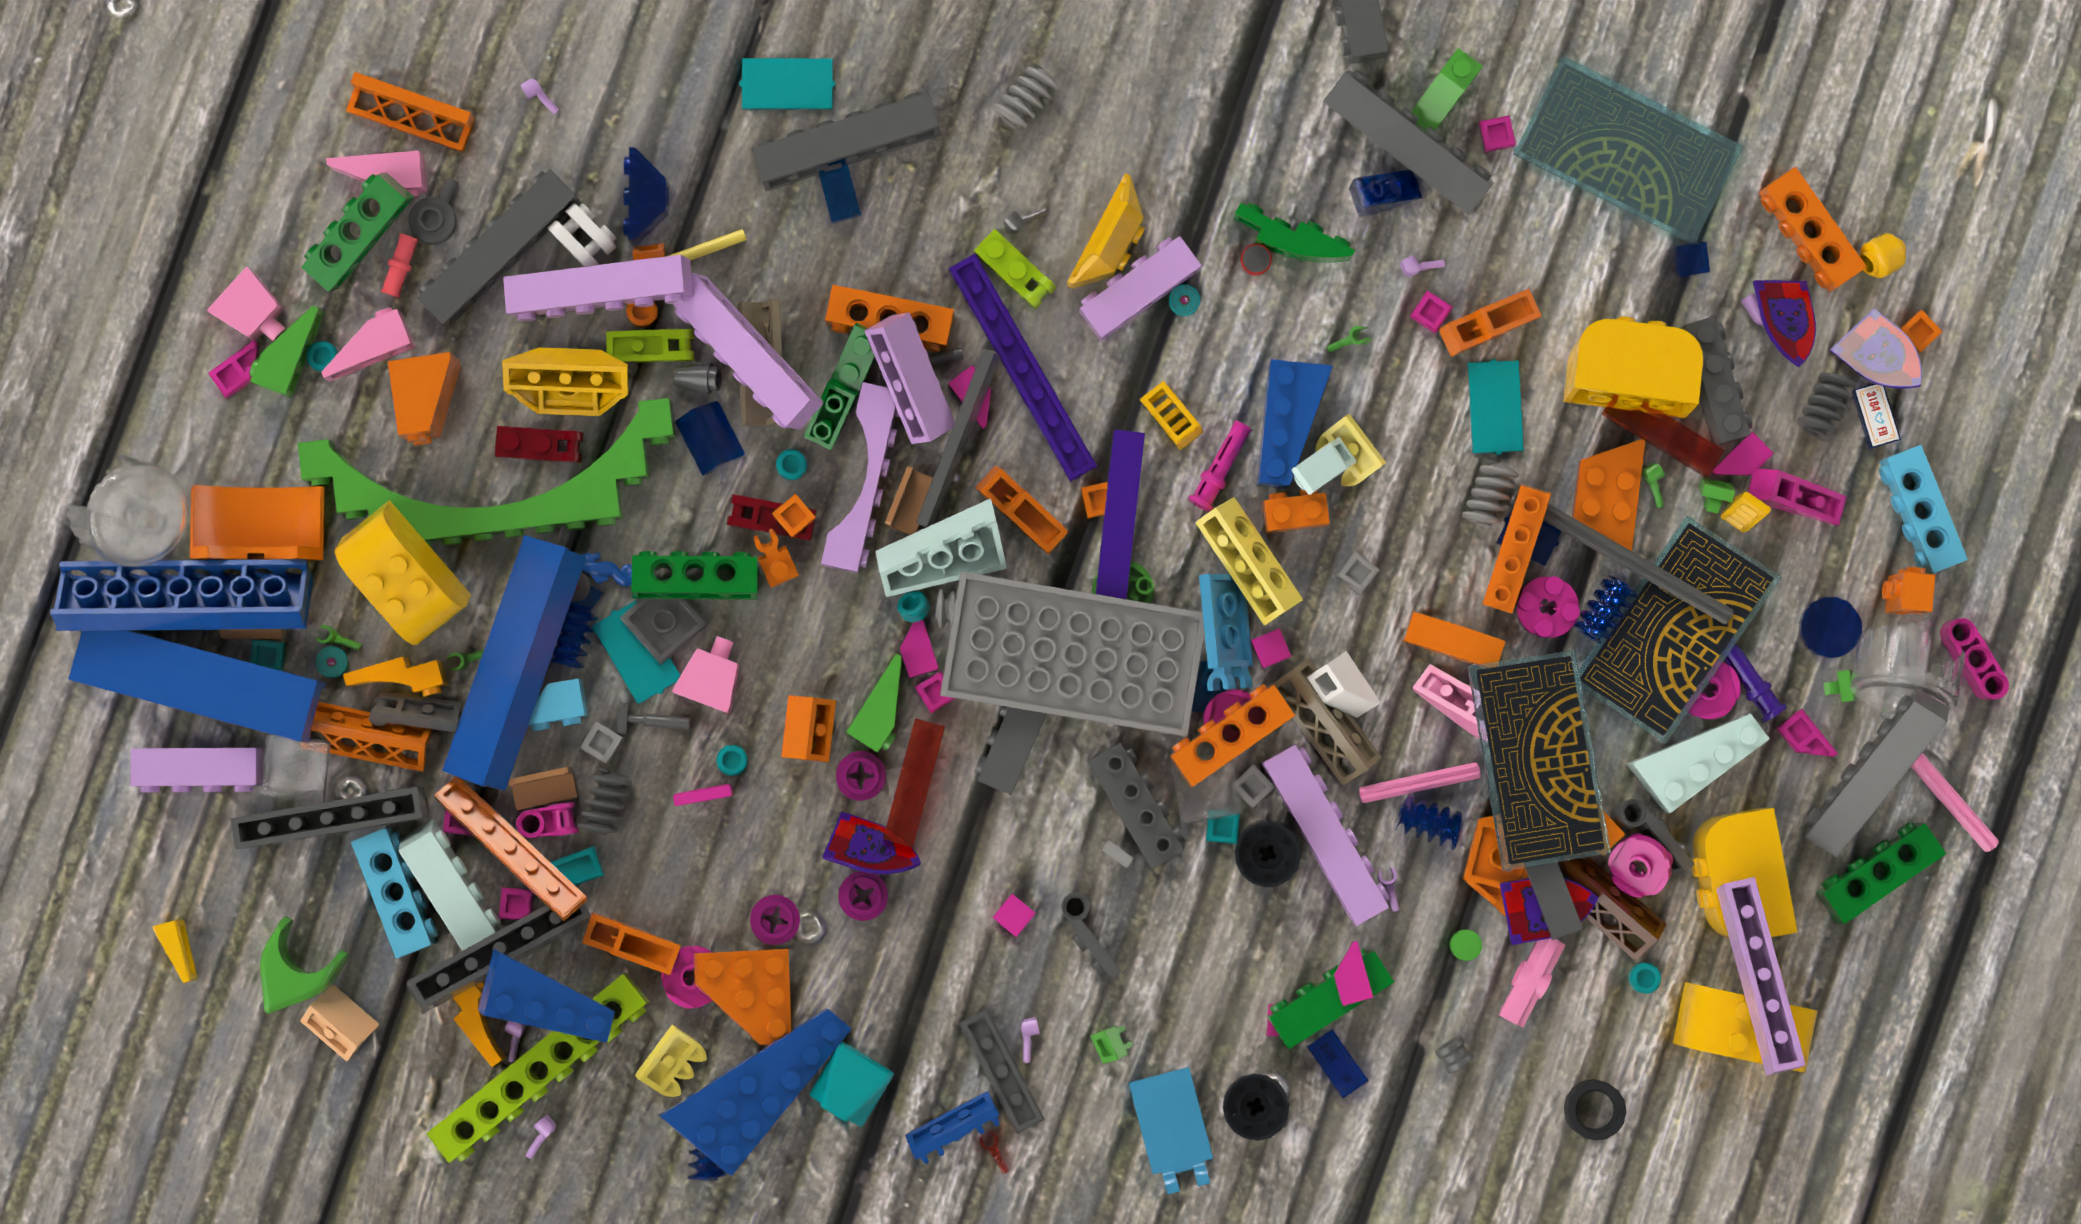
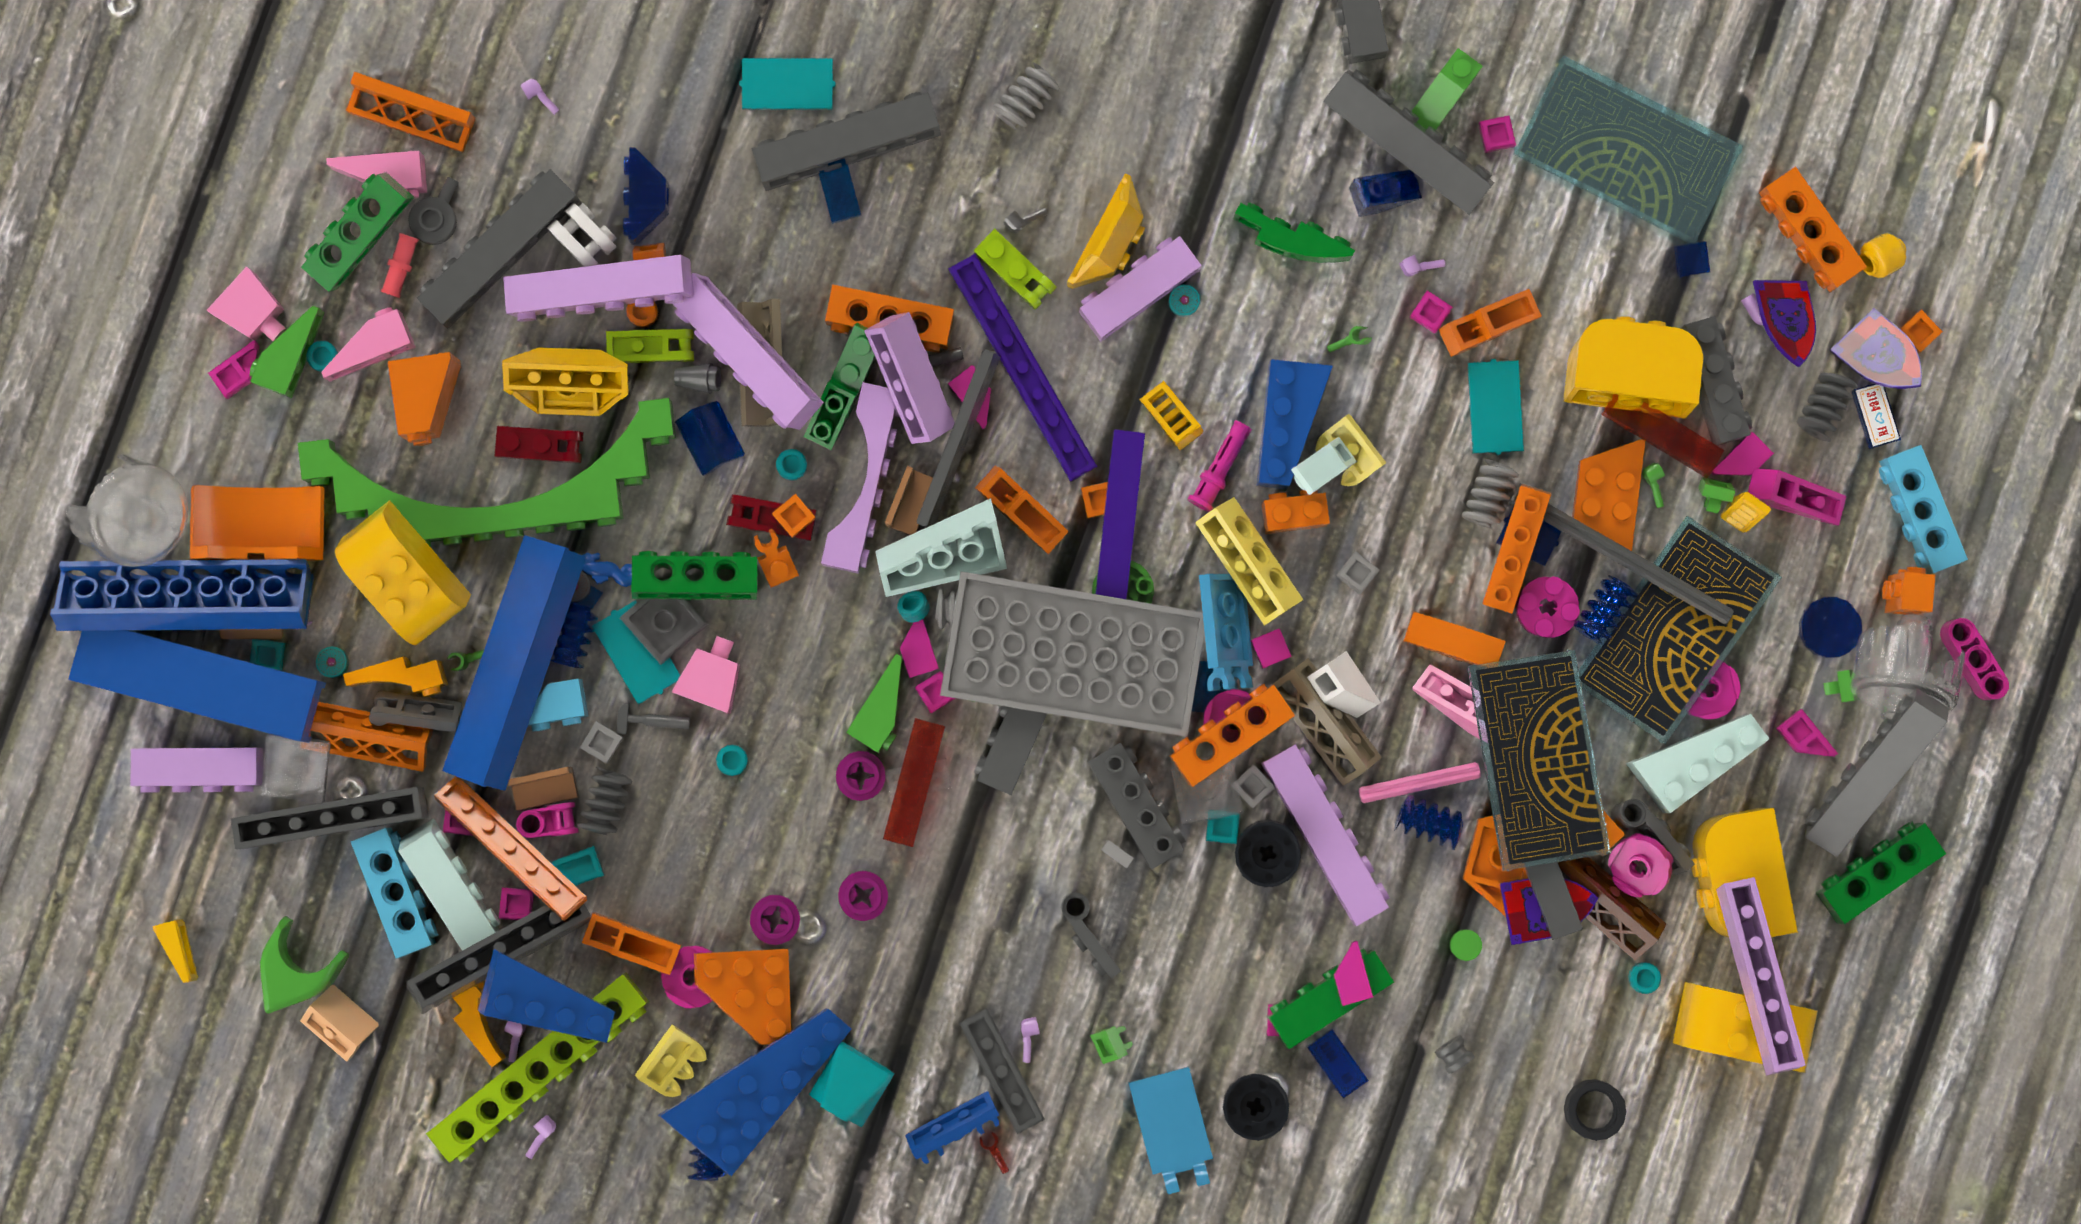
(334, 637): bright green hand -> none
(703, 795): dark pink tile -> none
(713, 245): light yellow bar -> none
(808, 728): orange brick -> none
(861, 846): shield -> none
(1014, 915): dark pink tile -> none
(1255, 259): tile -> none
(1390, 888): lavender hand -> none
(1531, 981): bright pink piece -> none
(1756, 688): dark purple pin -> none
(1954, 803): bright pink axle -> none

